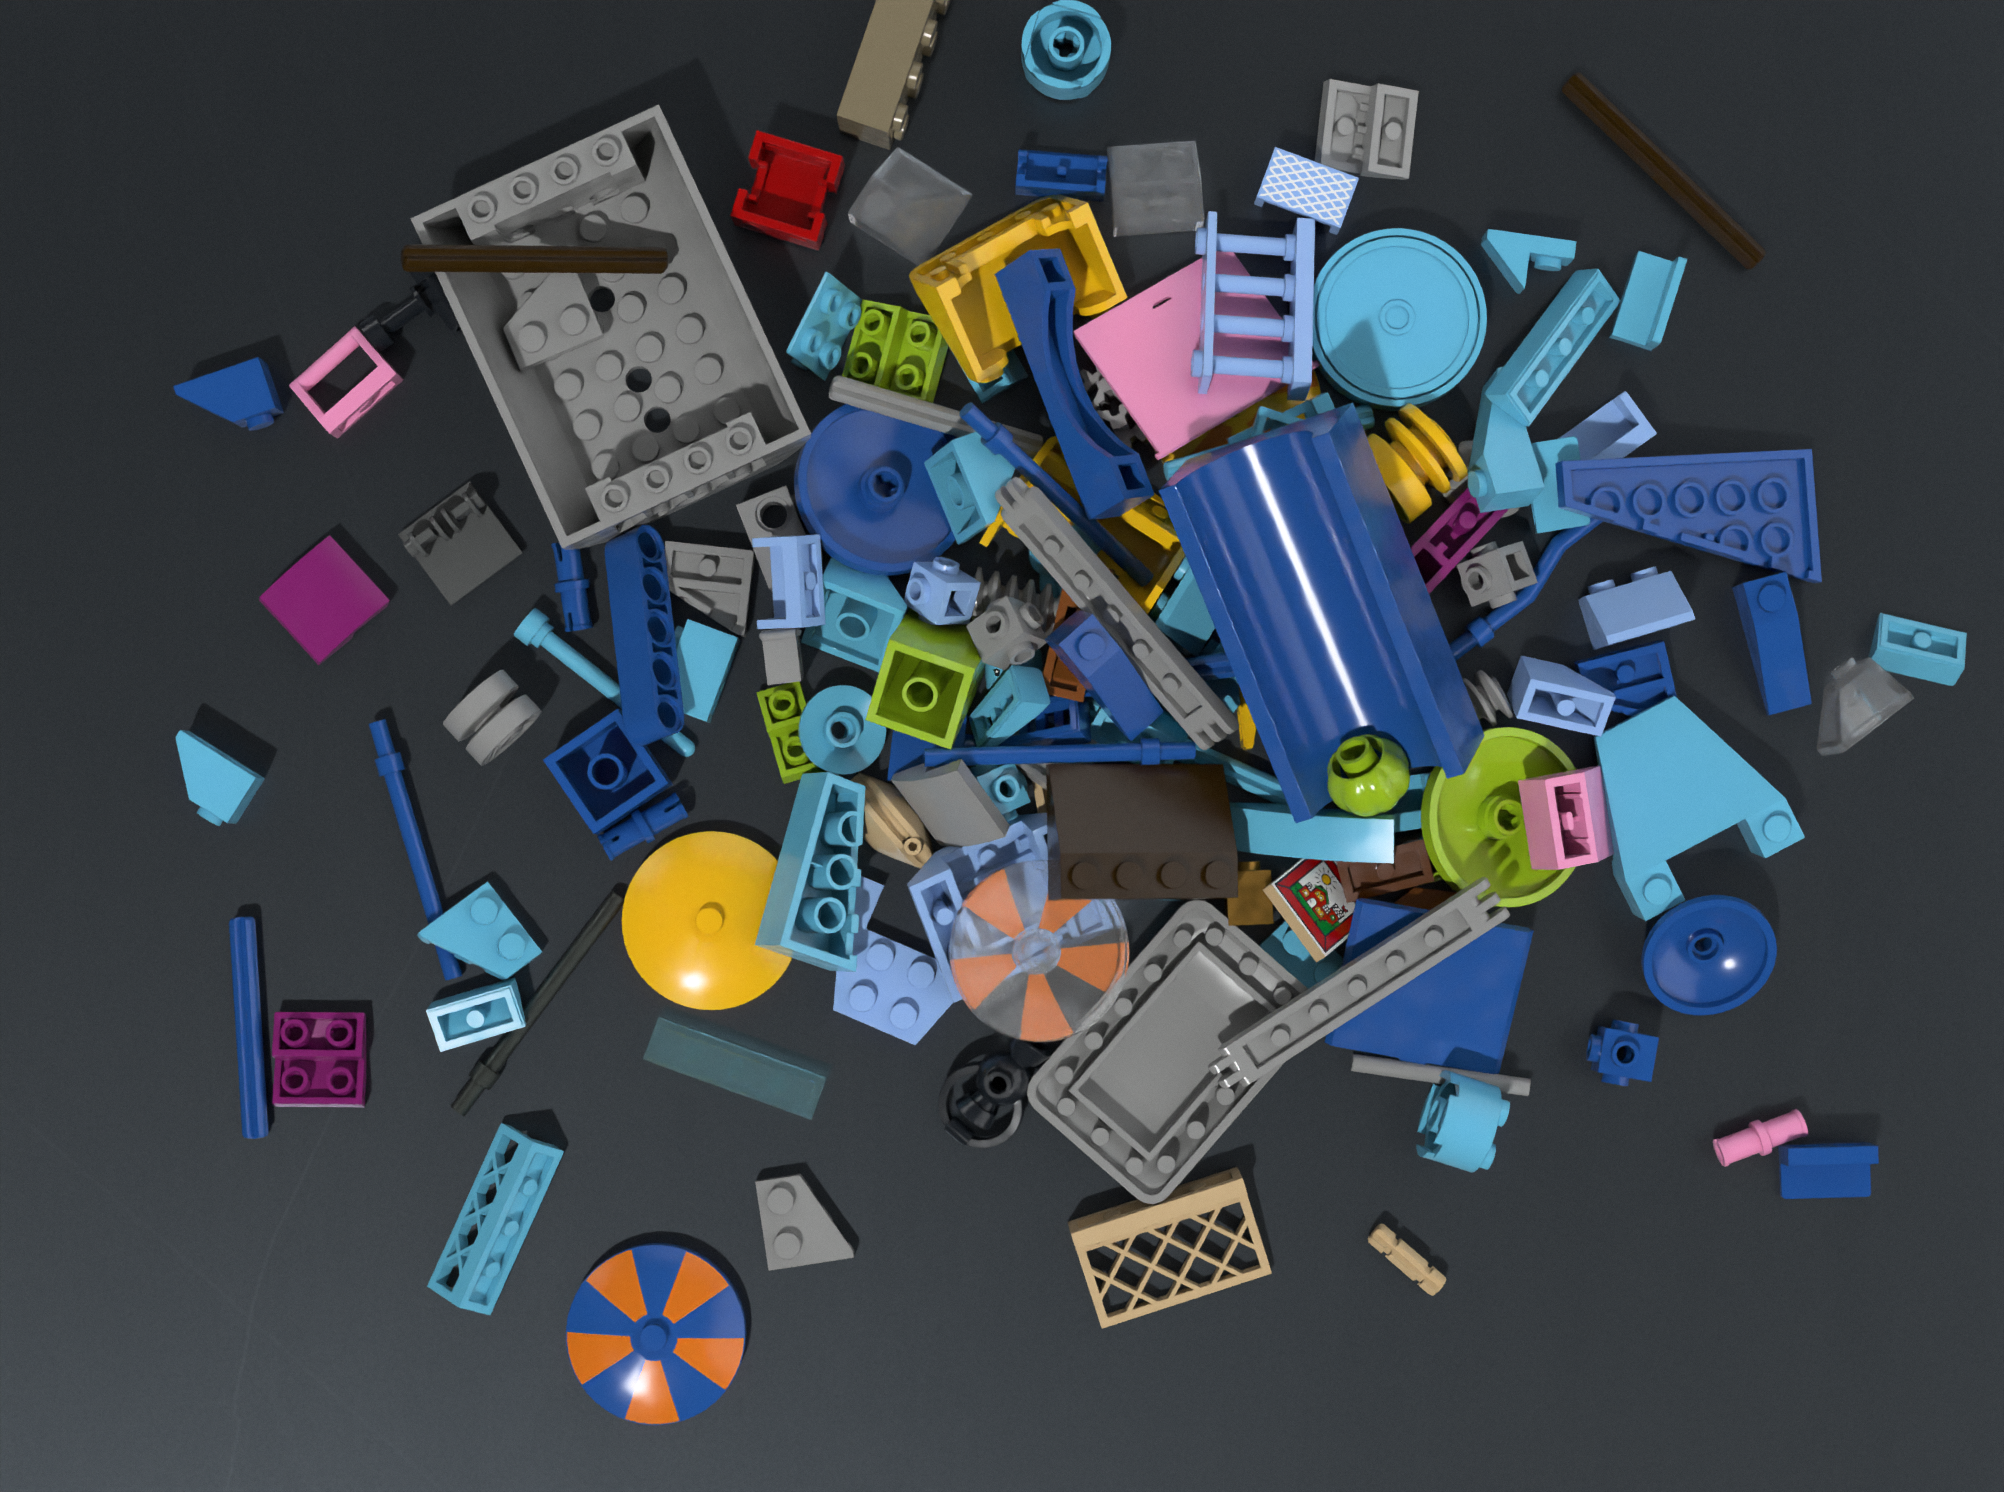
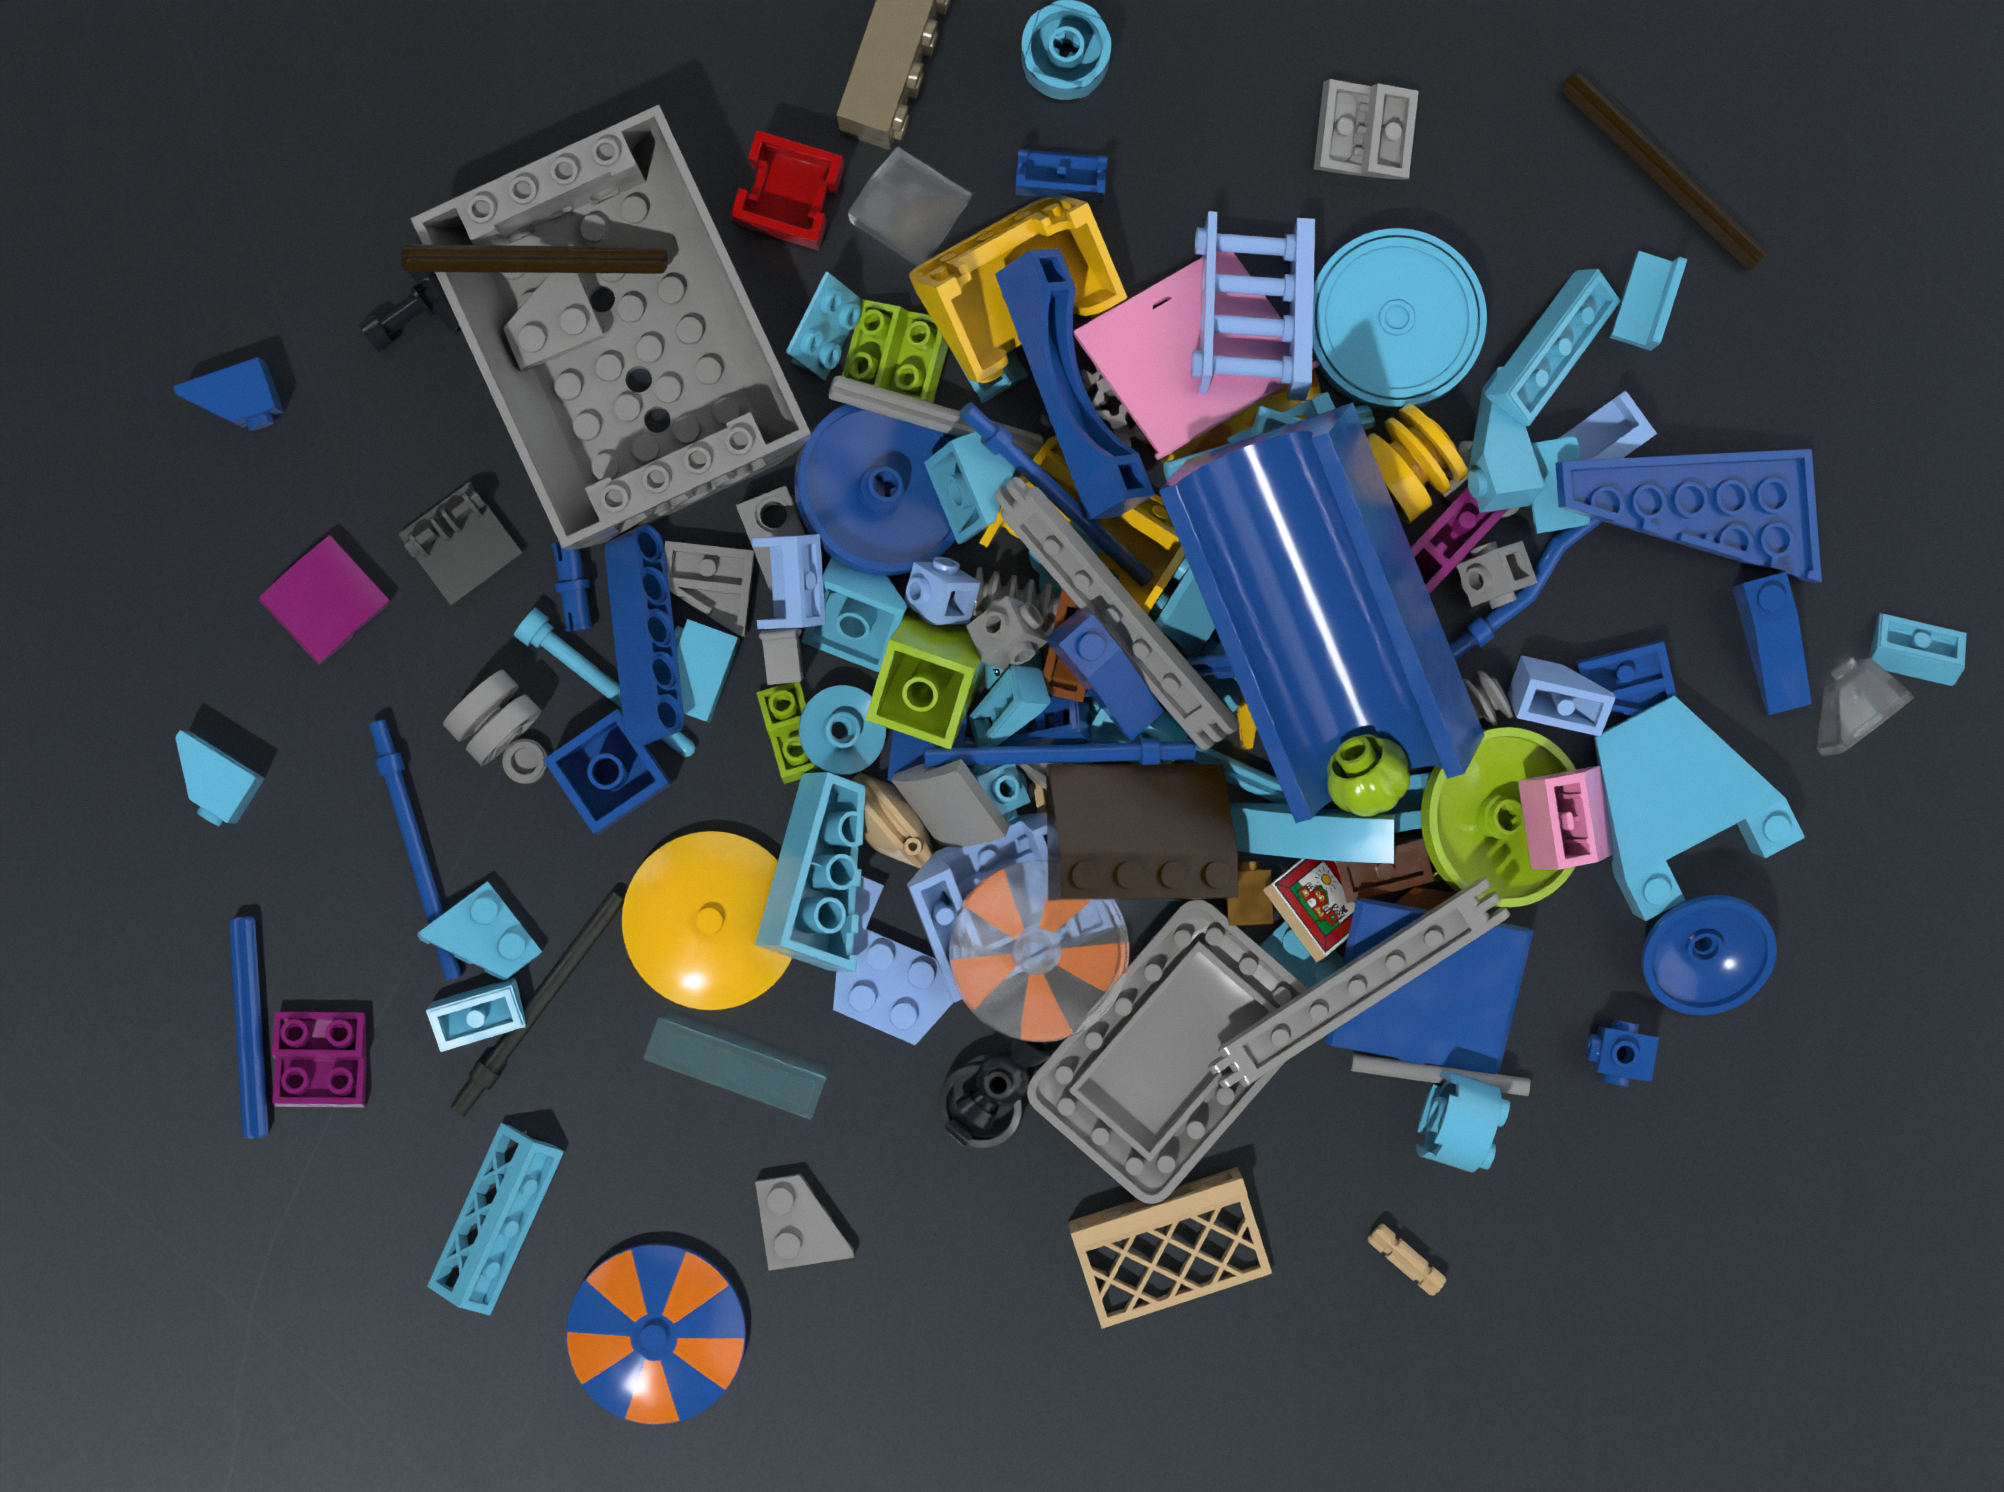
(360, 398): bright pink tile -> none
(524, 761): none -> light grey tile
(642, 826): blue pin -> none
(1155, 188): clear slope -> none
(1307, 188): light blue panel -> none
(1514, 250): medium azure slope -> none
(1634, 609): light blue slope -> none
(1760, 1137): bright pink pin -> none
(1826, 1170): blue panel -> none

